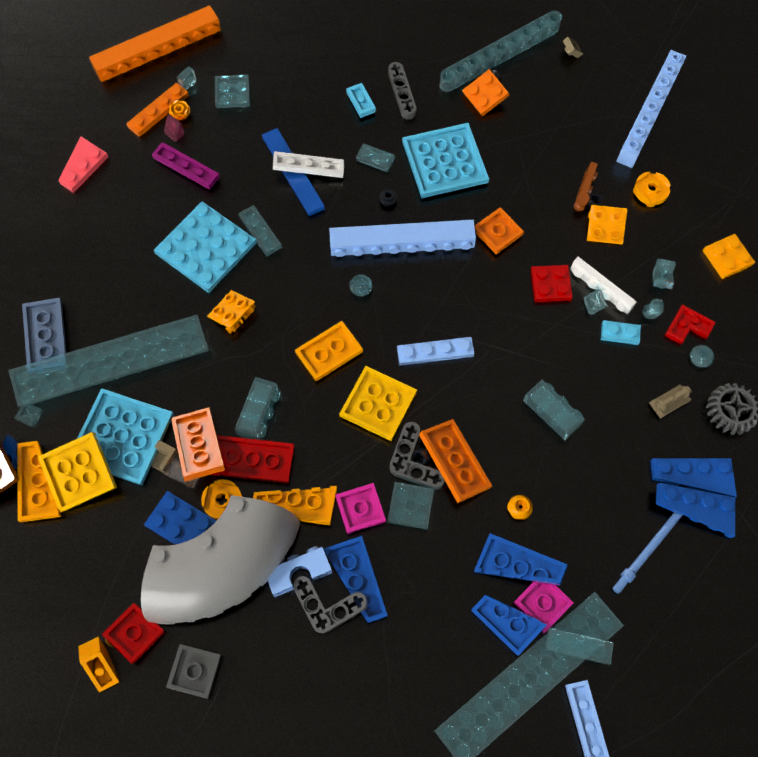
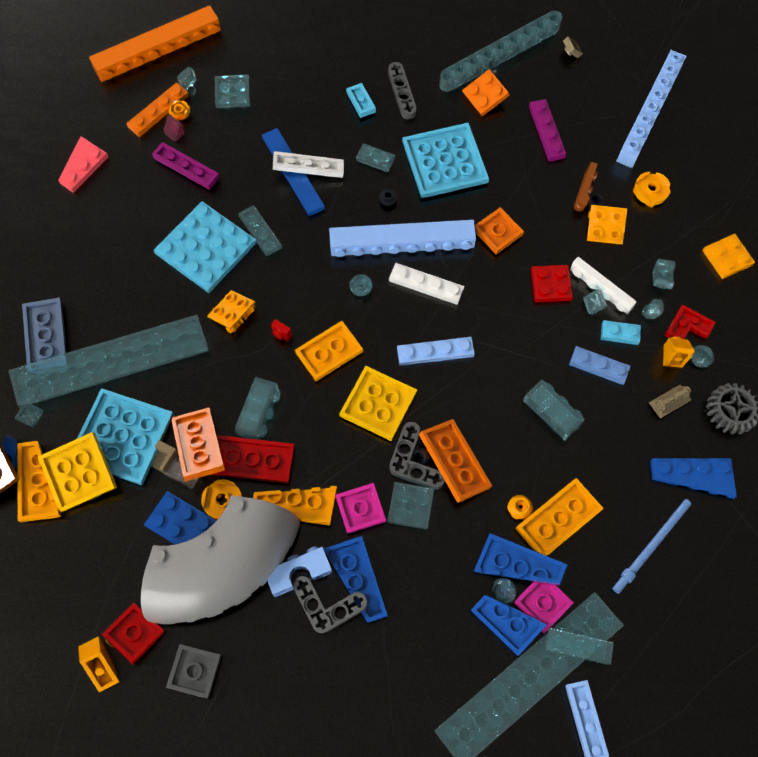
(281, 331): none -> red plate
(426, 283): none -> white plate
(504, 590): none -> clear light blue plate
(547, 130): none -> magenta plate
(559, 518): none -> light orange plate
(599, 365): none -> medium blue plate
(677, 352): none -> light orange slope
(700, 506): blue wing -> none

